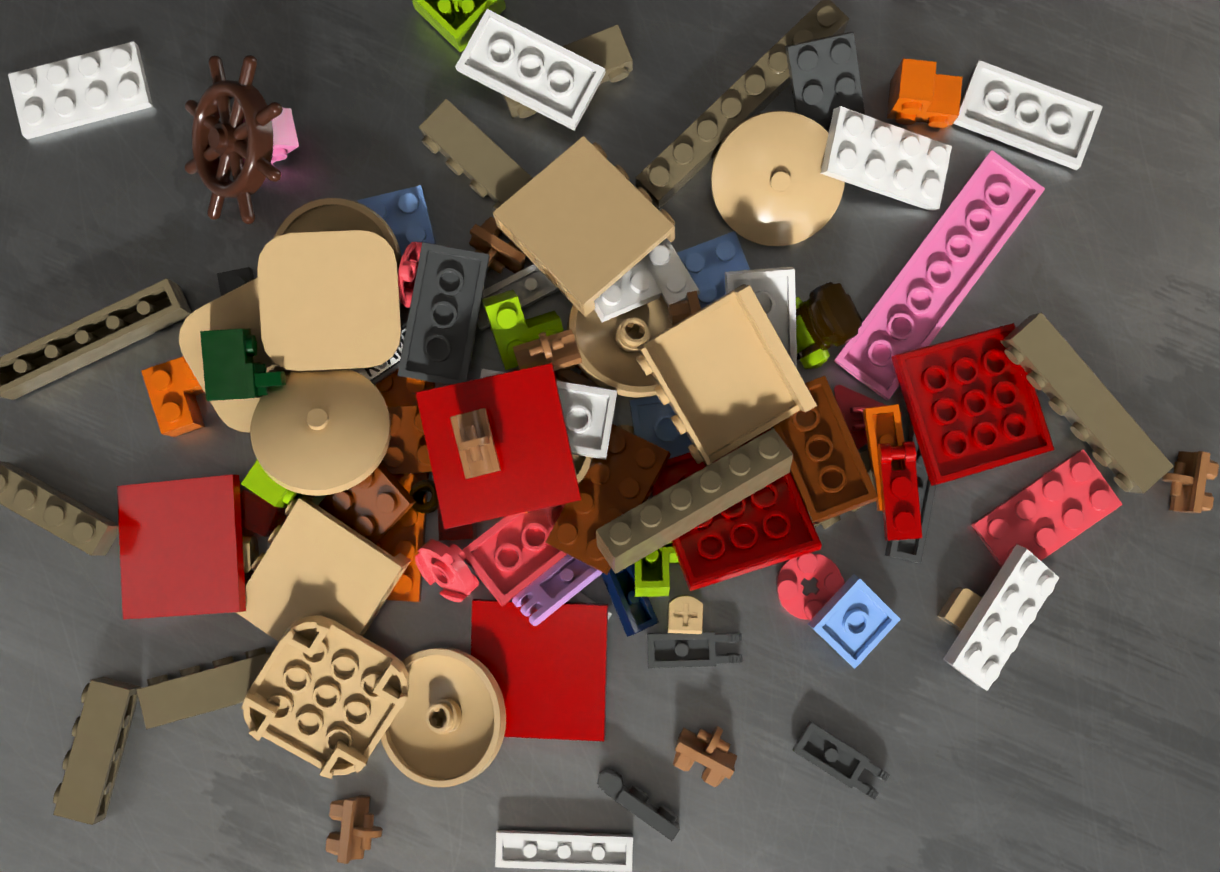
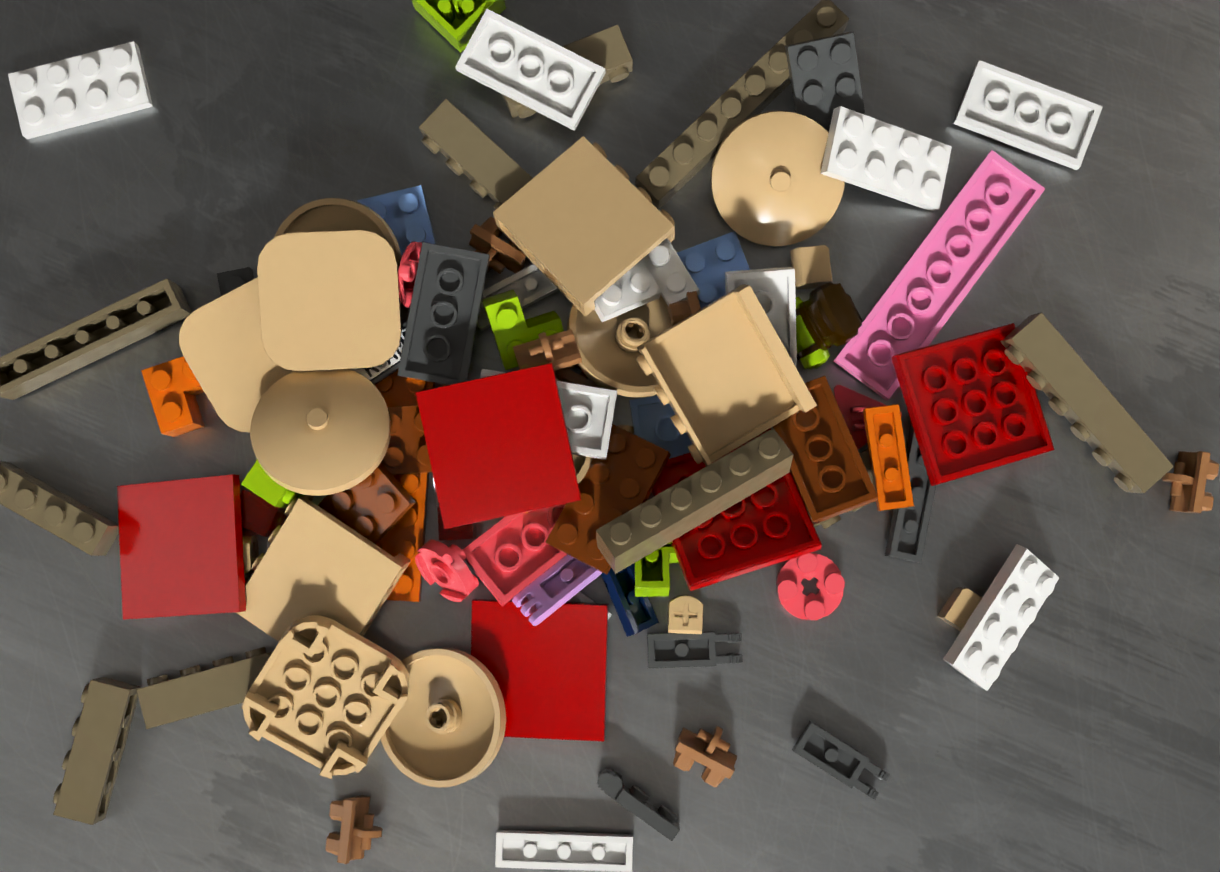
(230, 366): dark green hinge -> none
(243, 144): reddish brown brick -> none
(418, 492): dark brown plate -> none
(475, 443): medium nougat hips -> none
(811, 266): none -> tan piece
(854, 621): light blue plate -> none
(899, 492): red plate -> none
(923, 95): orange brick -> none
(1049, 510): coral plate -> none

